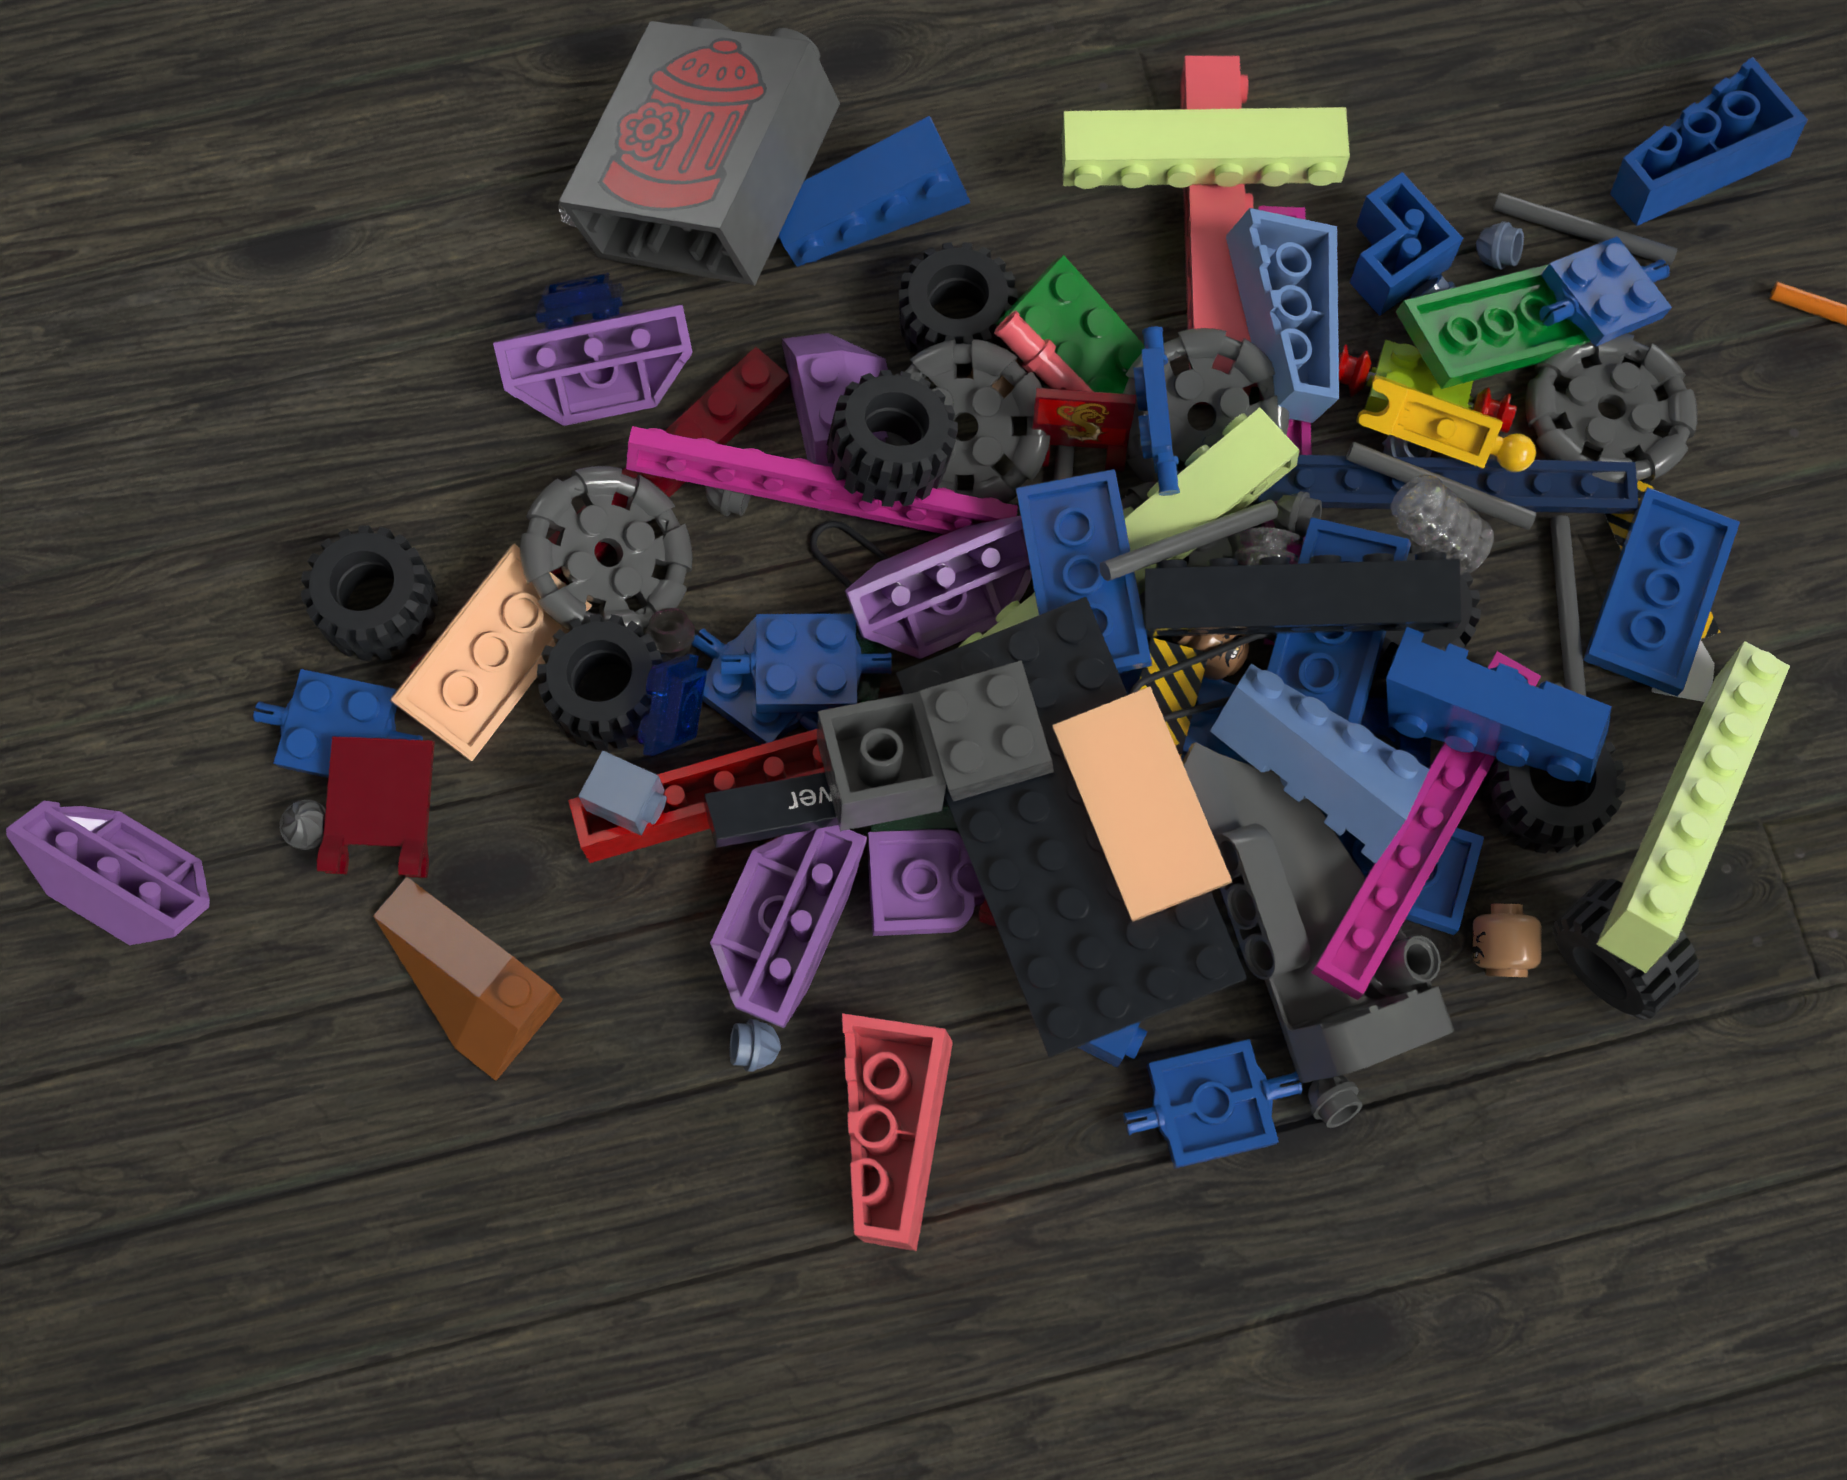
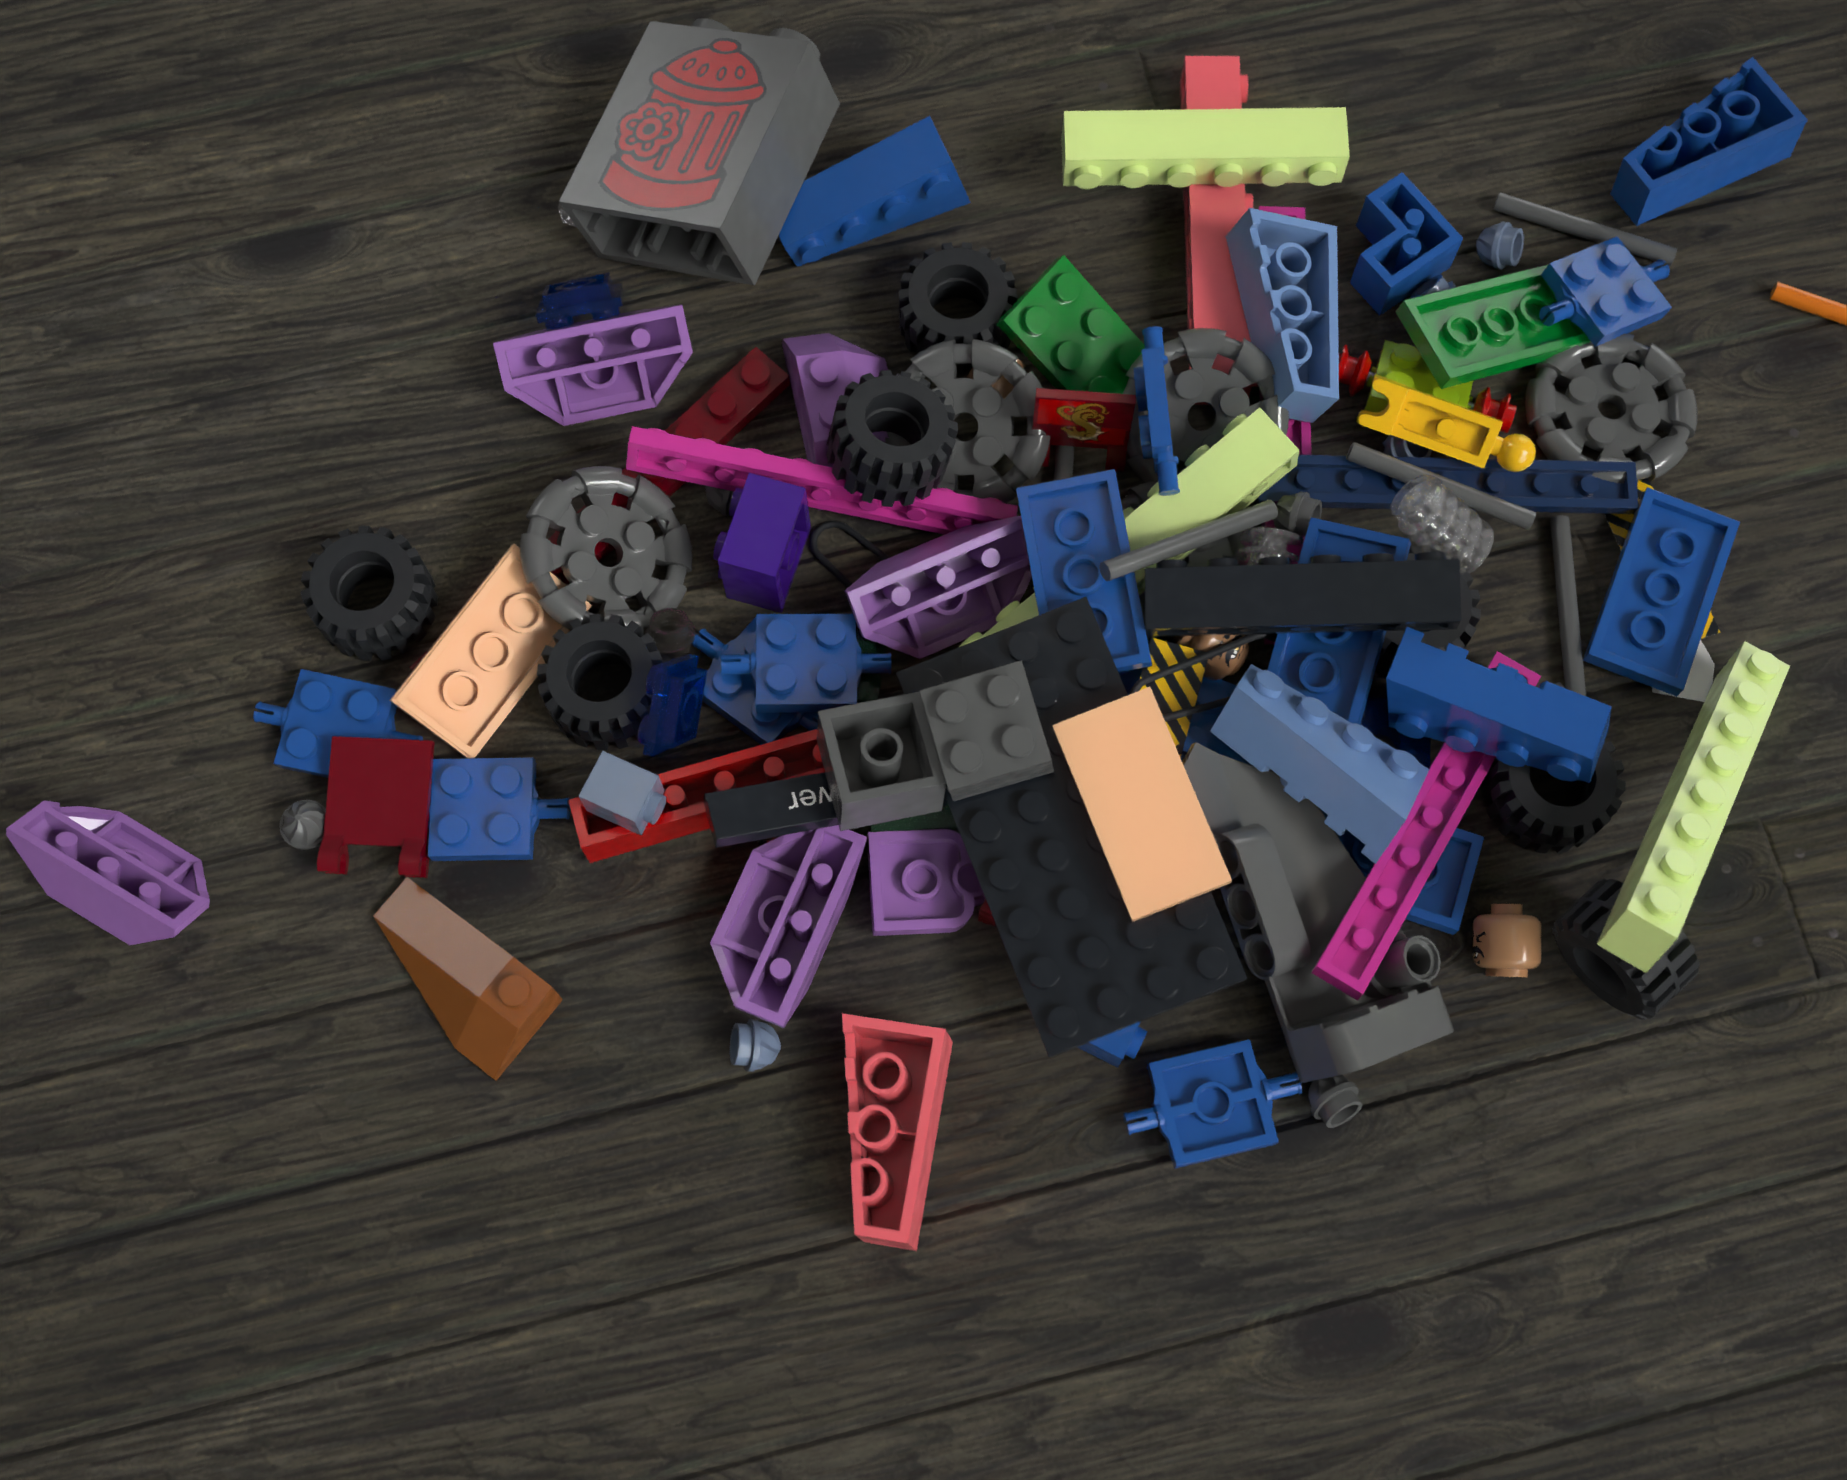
(487, 809): none -> blue plate
(763, 542): none -> dark purple brick
(1038, 355): coral pin -> none

